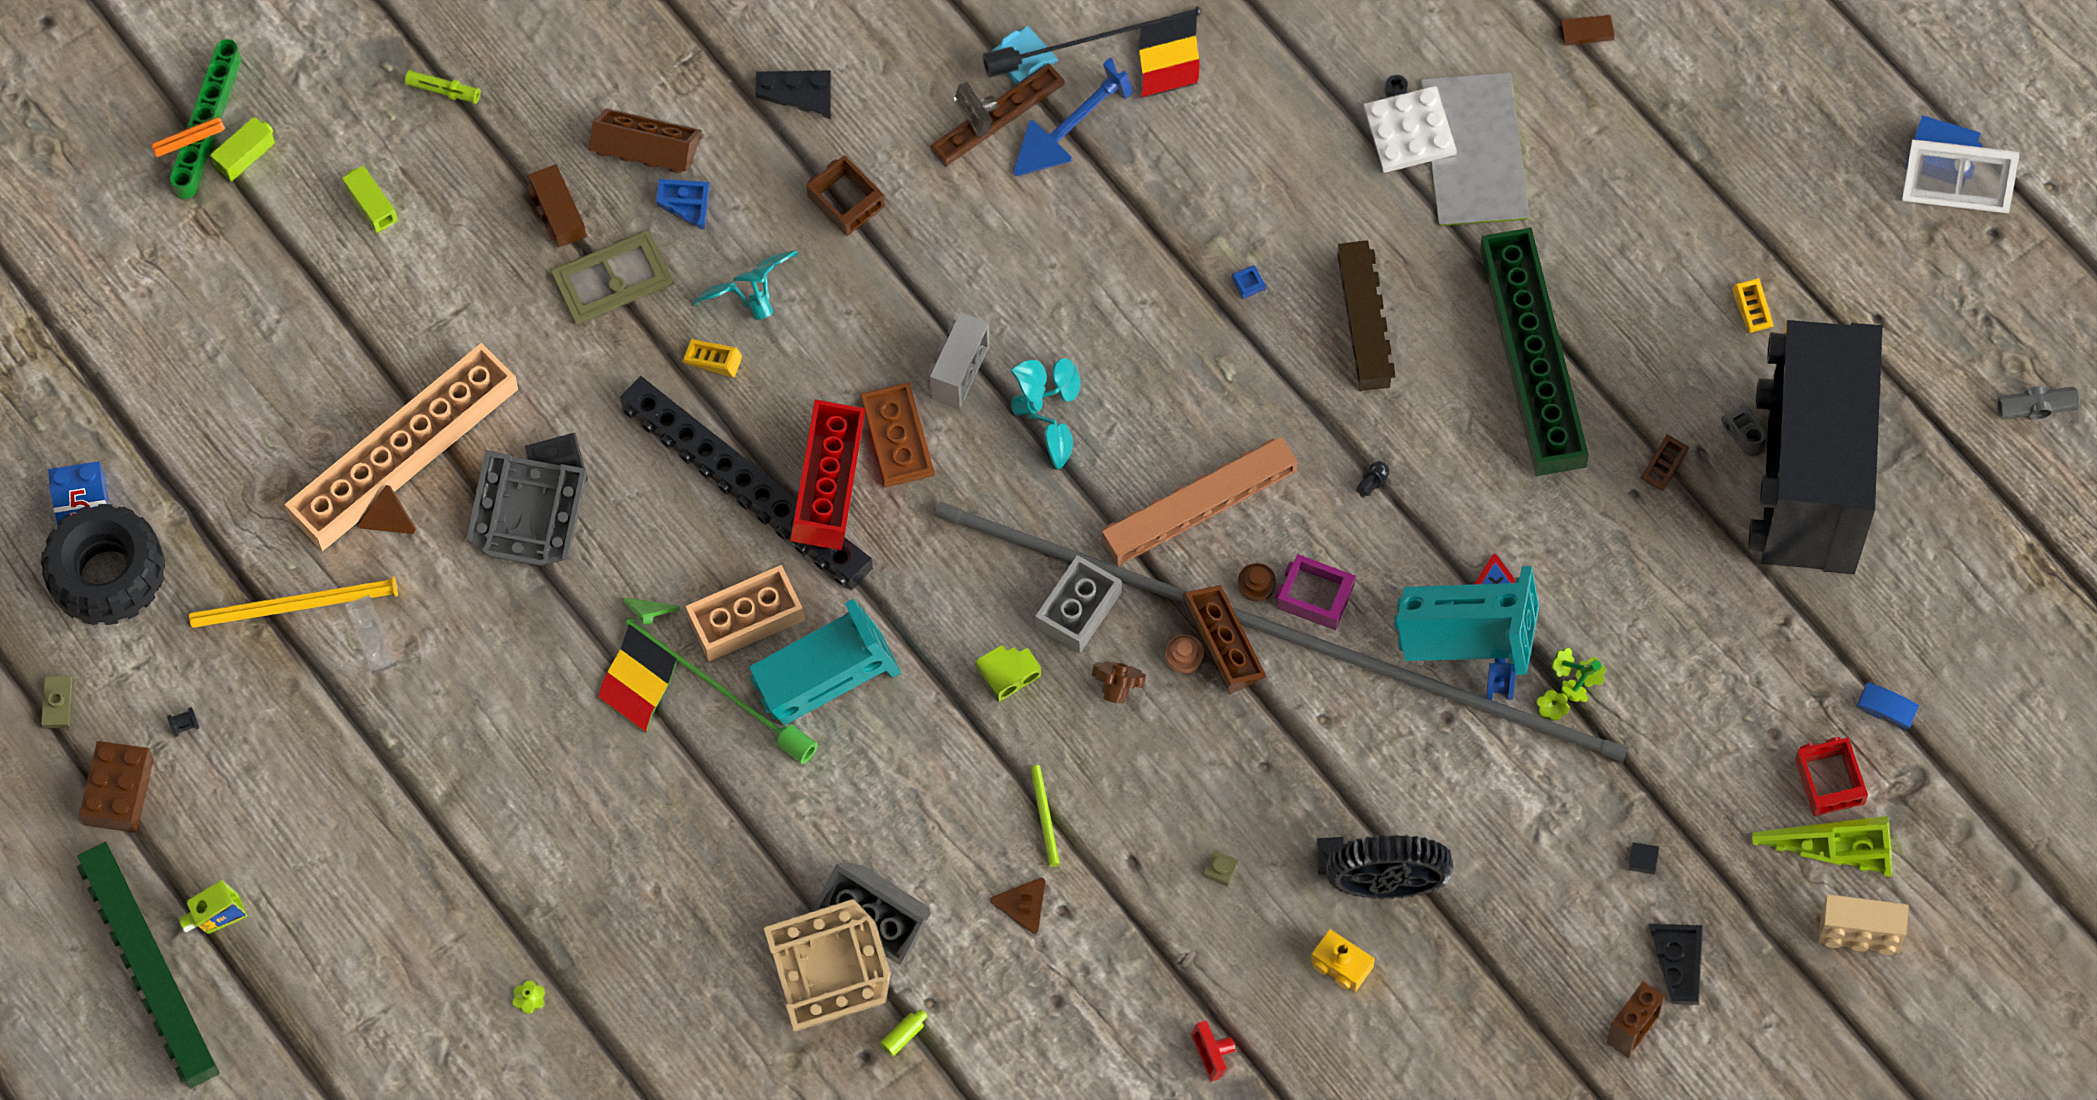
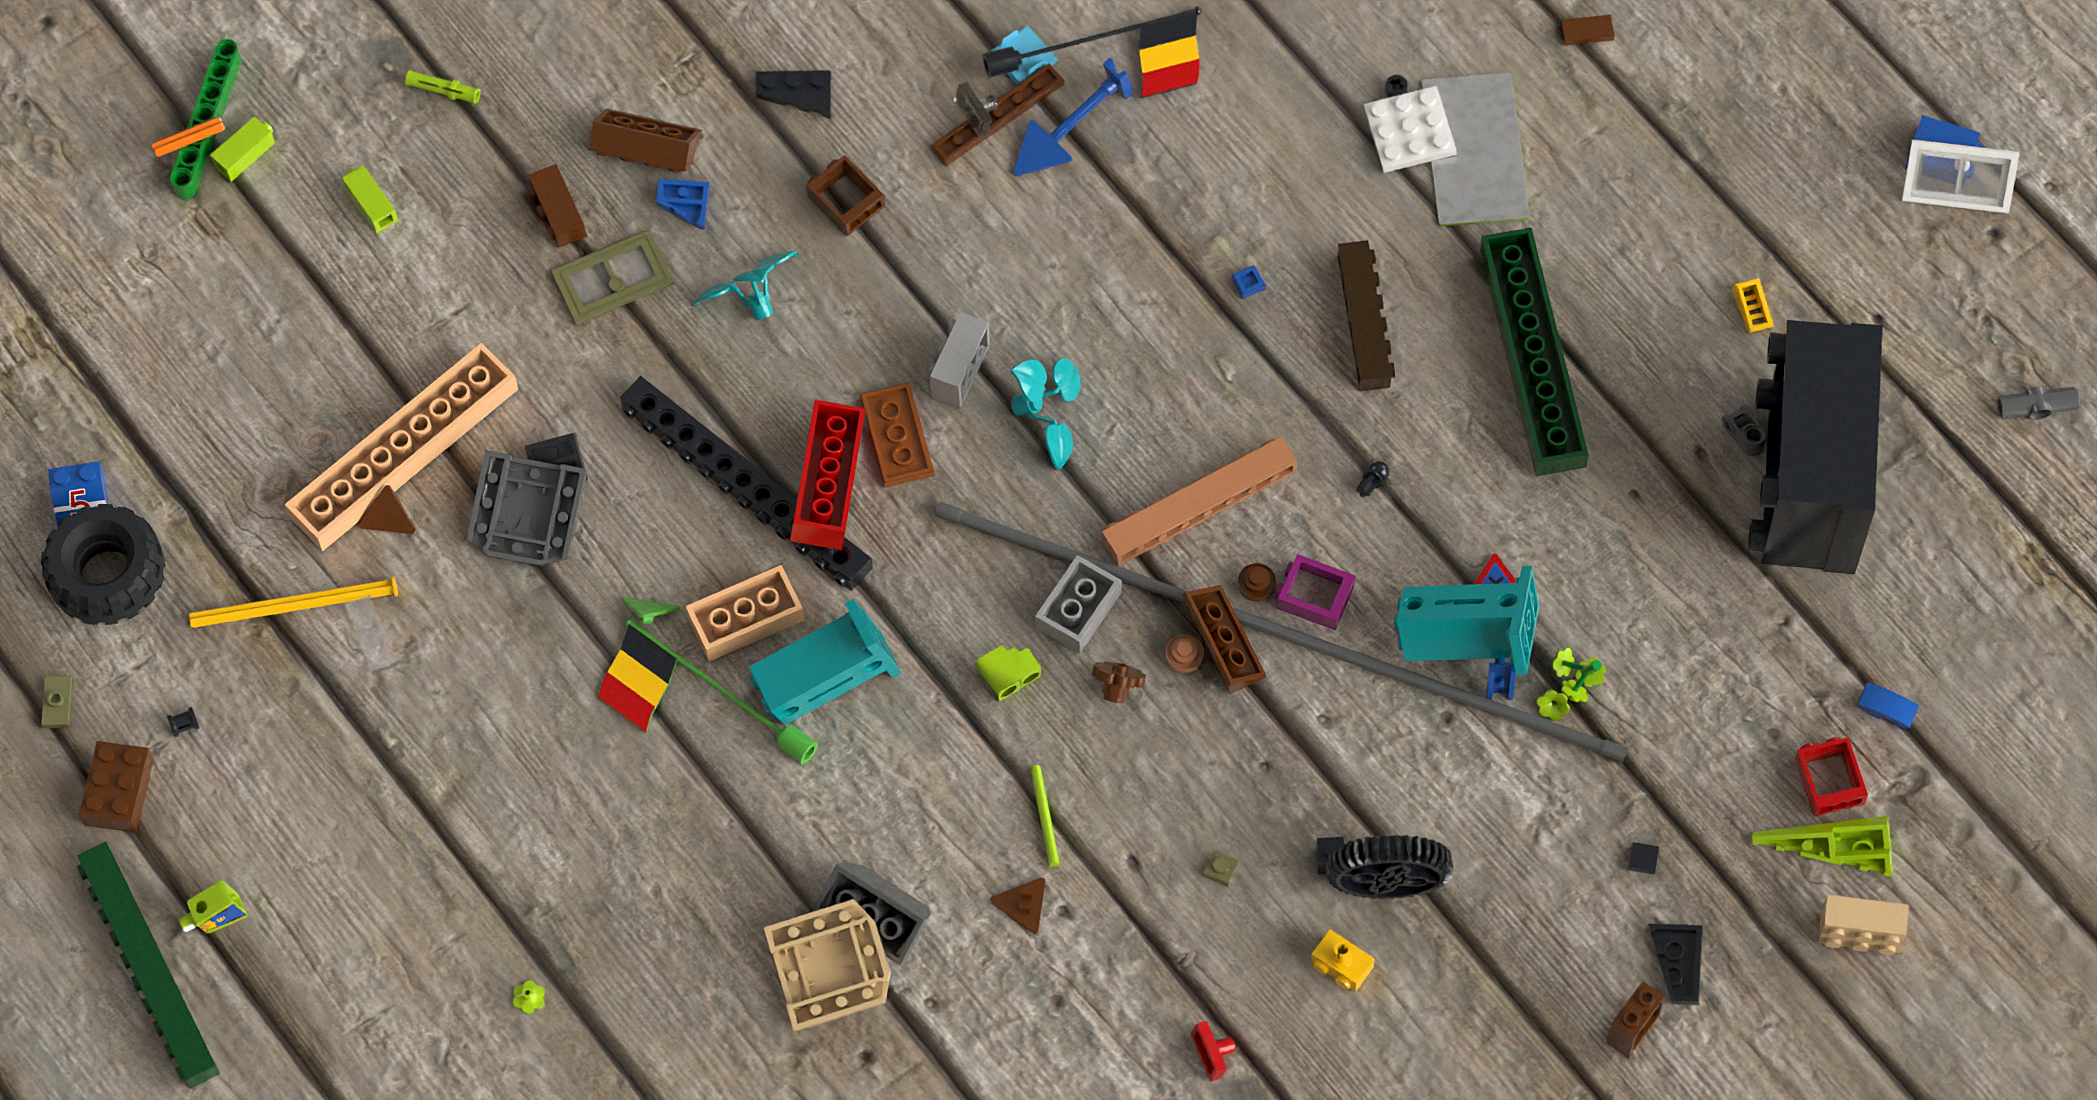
(728, 361): yellow slope -> none
(903, 1032): lime cylinder -> none
(1674, 444): reddish brown slope -> none

